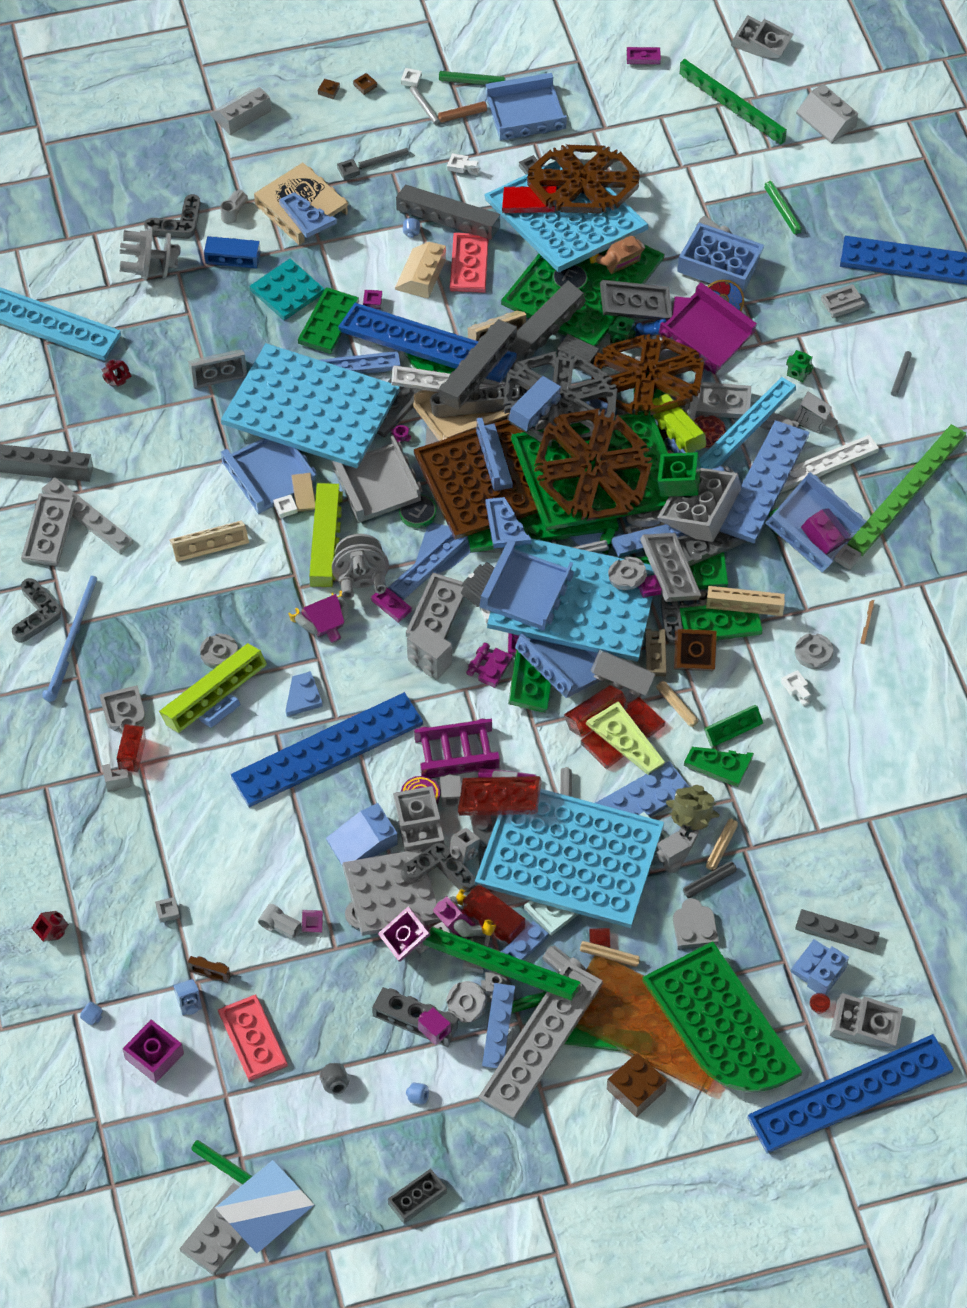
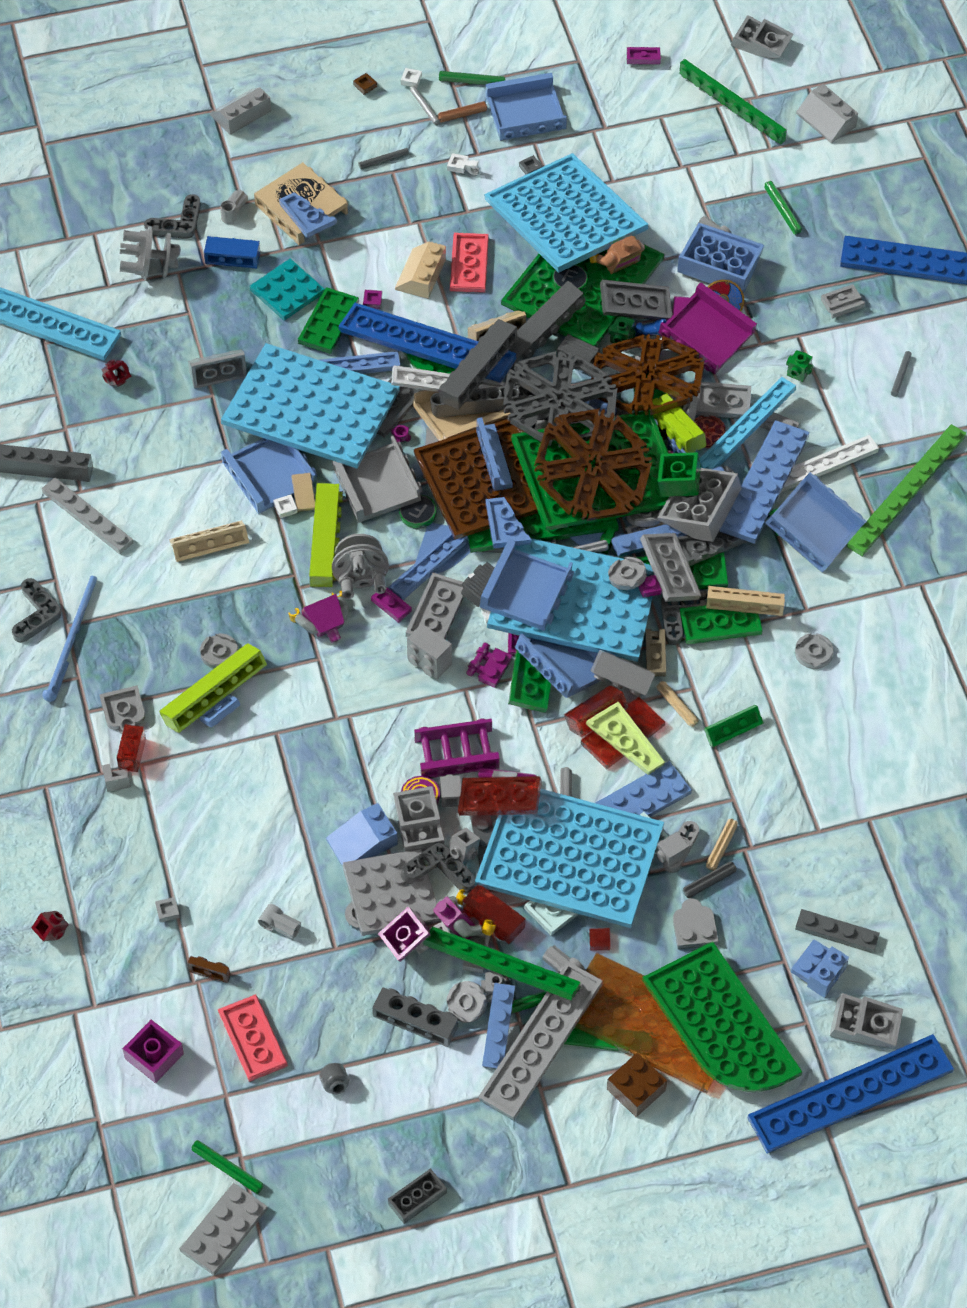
(48, 529): light grey tile -> none
(91, 1013): medium blue piece -> none
(188, 997): medium blue slope -> none
(264, 1206): sticker -> none
(302, 694): medium blue wing -> none
(312, 921): magenta plate -> none
(326, 749): blue plate -> none
(328, 88): reddish brown plate -> none
(348, 169): dark grey plate -> none
(411, 227): medium blue piece -> none
(417, 1093): medium blue piece -> none
(434, 1025): magenta brick -> none
(448, 212): dark grey brick -> none
(525, 200): red tile -> none
(526, 942): medium blue plate -> none
(535, 403): medium blue brick -> none
(591, 183): reddish brown plate -> none
(609, 953): tan axle -> none
(692, 807): olive brick -> none
(695, 650): reddish brown brick -> none
(724, 766): green wing -> none
(796, 684): white plate -> none
(814, 414): light grey torso -> none
(819, 1003): clear red plate -> none
(825, 531): magenta slope -> none
(847, 557): light grey plate -> none
(865, 629): medium nougat piece -> none

